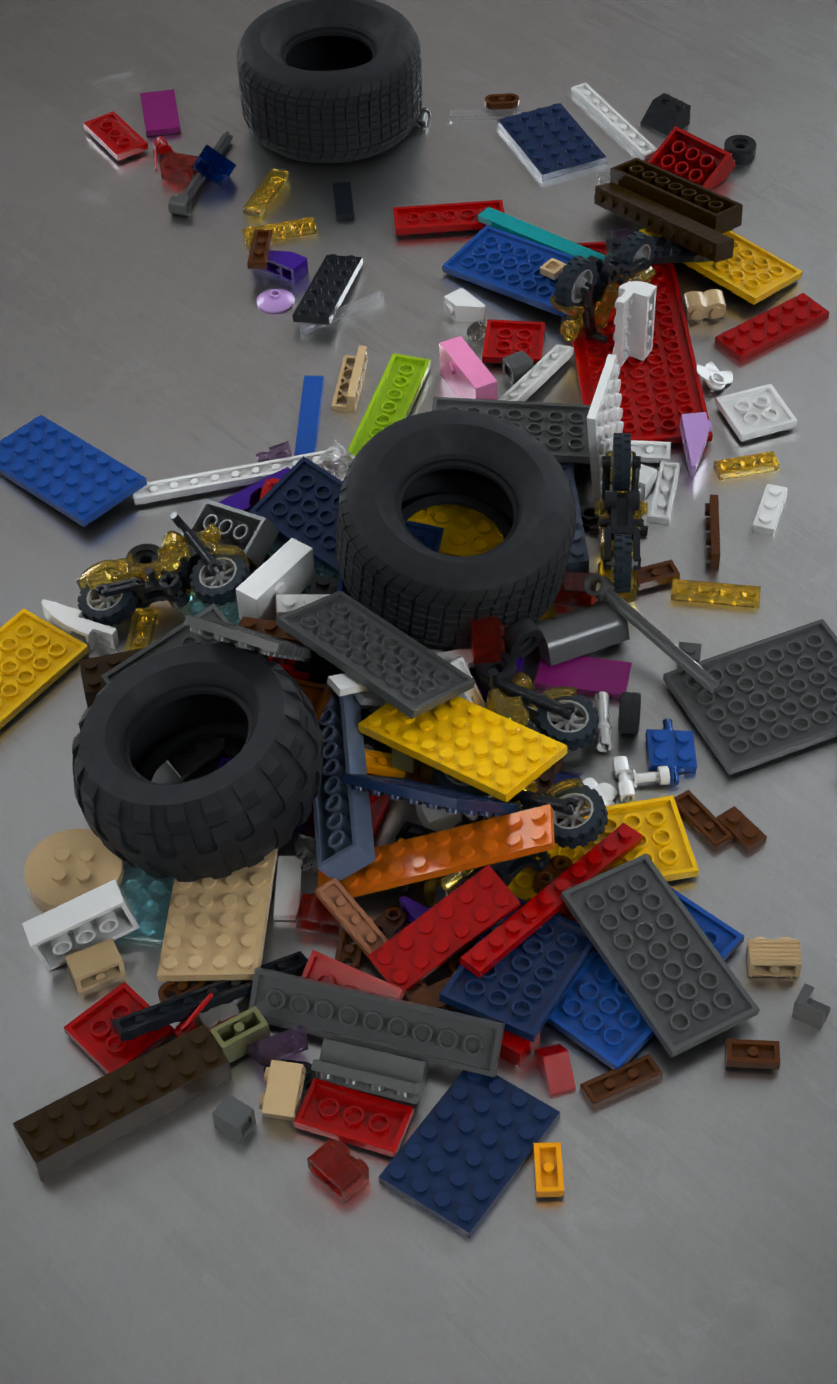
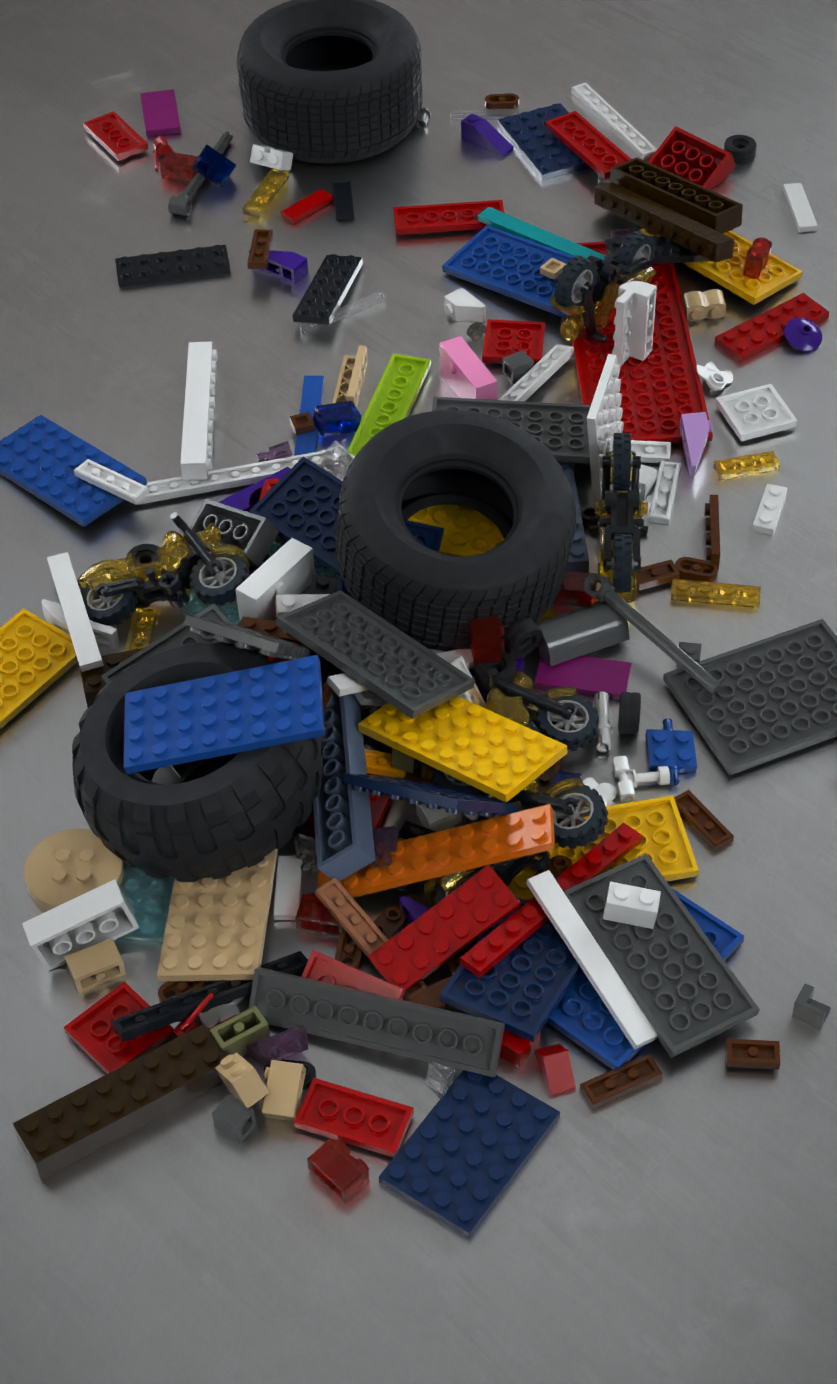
(75, 612): none -> white tile
(111, 481): none -> white tile
(172, 265): none -> black plate
(199, 411): none -> white brick
(223, 714): none -> blue plate
(241, 1079): none -> tan brick
(271, 157): none -> white brick
(275, 301): lavender dish -> none
(284, 229): clear yellow plate -> none
(302, 423): none -> reddish brown tile
(307, 206): none -> red tile
(336, 418): none -> clear blue brick
(371, 1070): dark grey brick -> none
(384, 842): none -> plate
(439, 1078): none -> clear slope
(483, 135): none -> dark purple slope
(548, 1169): light orange plate -> none
(587, 142): none -> red plate
(592, 959): none -> white tile
(631, 905): none -> white brick
(665, 114): black slope -> none
(697, 569): none -> reddish brown plate
(745, 832): reddish brown plate -> none
(757, 258): none -> clear red brick
(773, 957): tan brick -> none
(800, 207): none -> white tile
(803, 334): none -> dark purple dish

